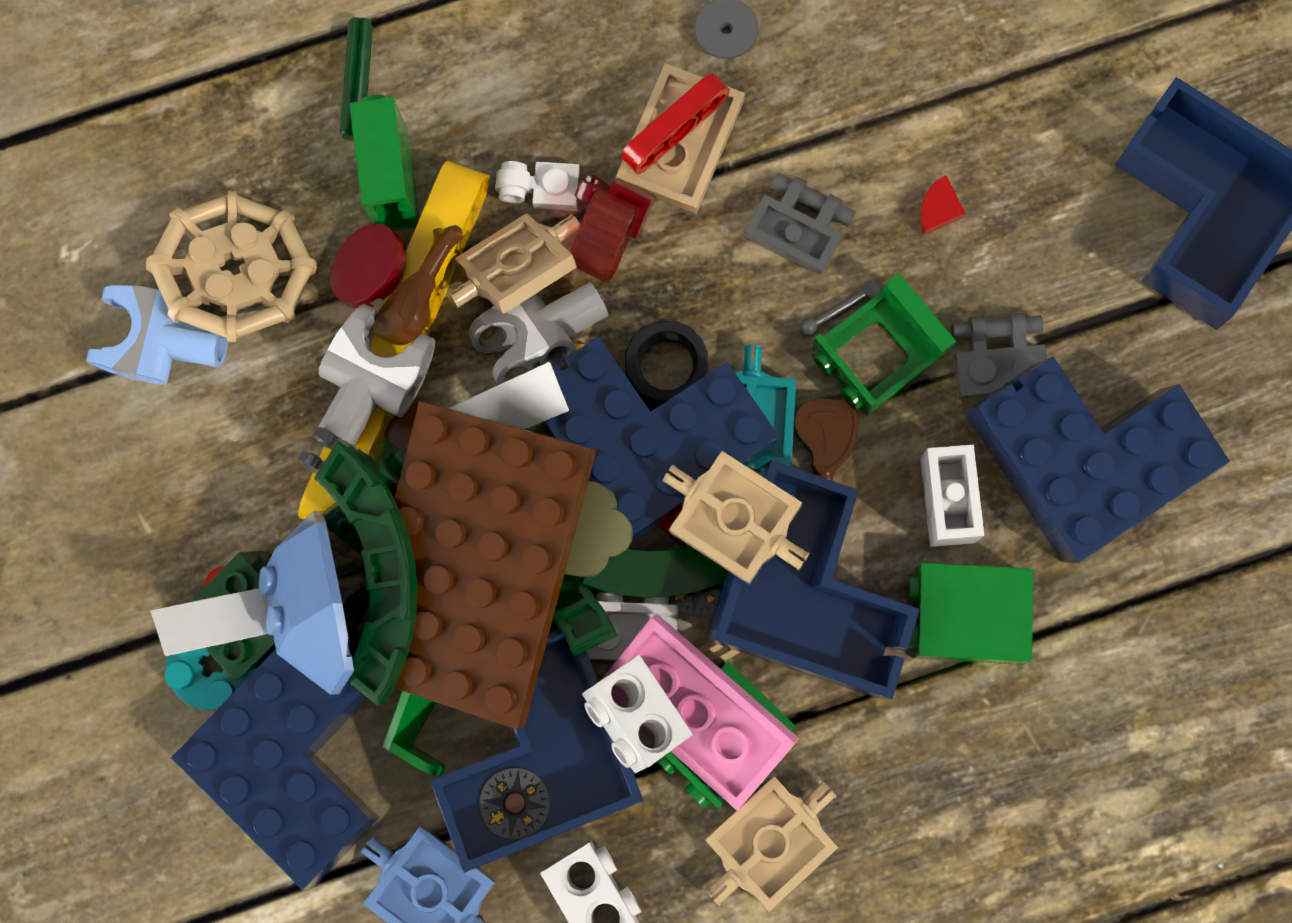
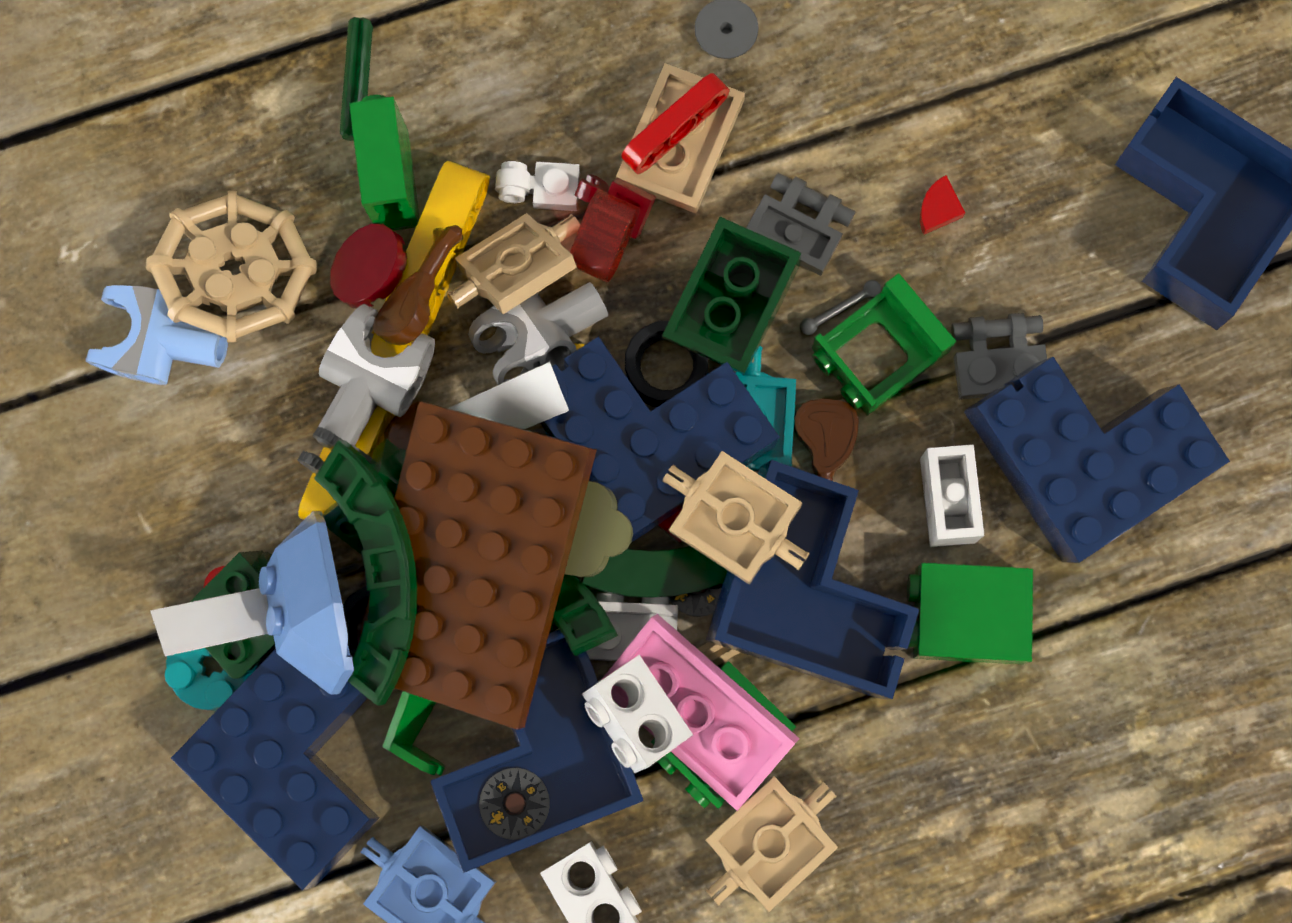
(733, 295): none -> dark green slope

